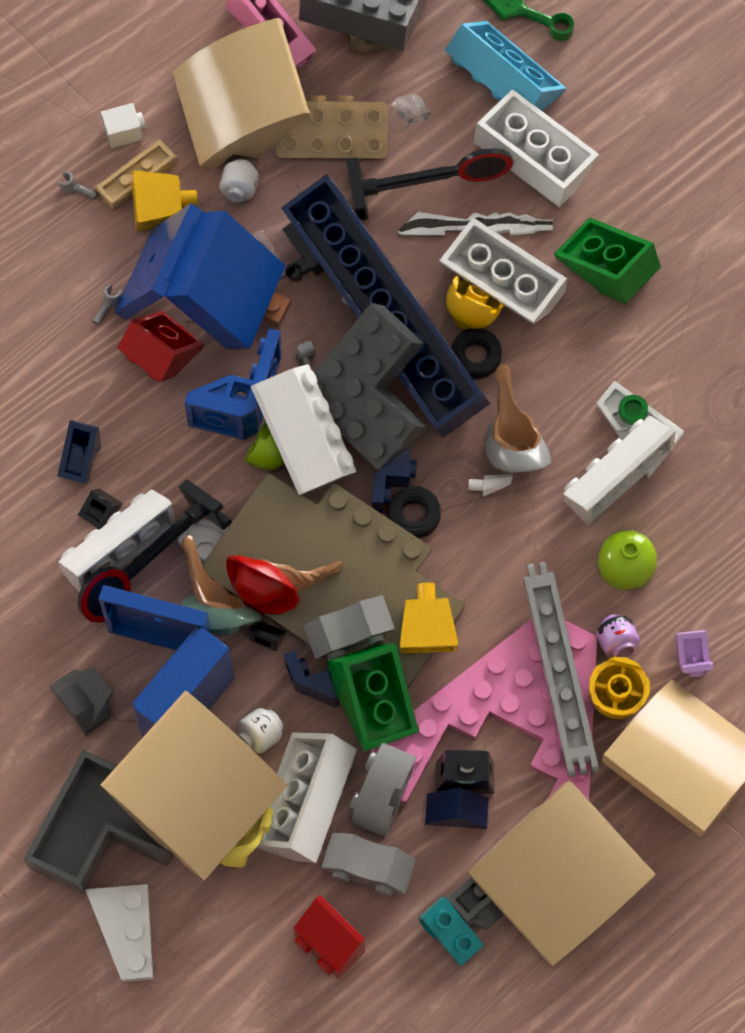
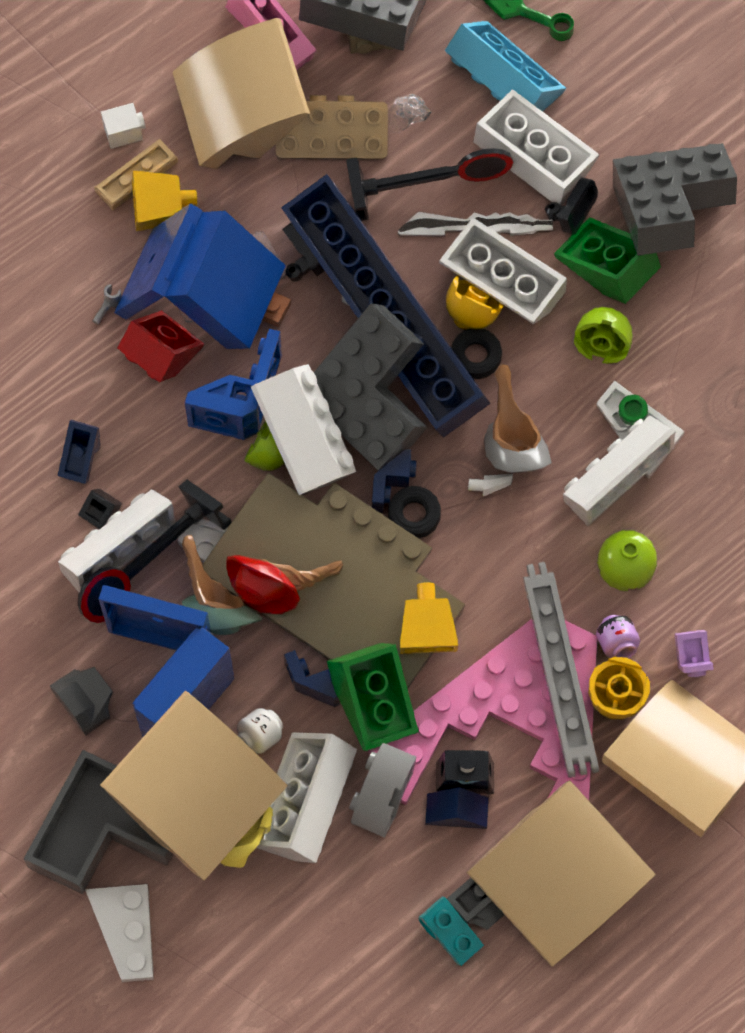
(72, 186): light grey hand -> none
(239, 181): white head -> none
(266, 635): black slope -> none
(305, 352): light grey hand -> none
(328, 938): red slope -> none
(349, 627): light grey brick -> none
(368, 864): light grey brick -> none
(576, 208): none -> black piece
(604, 334): none -> lime cylinder
(664, 188): none -> dark grey piece

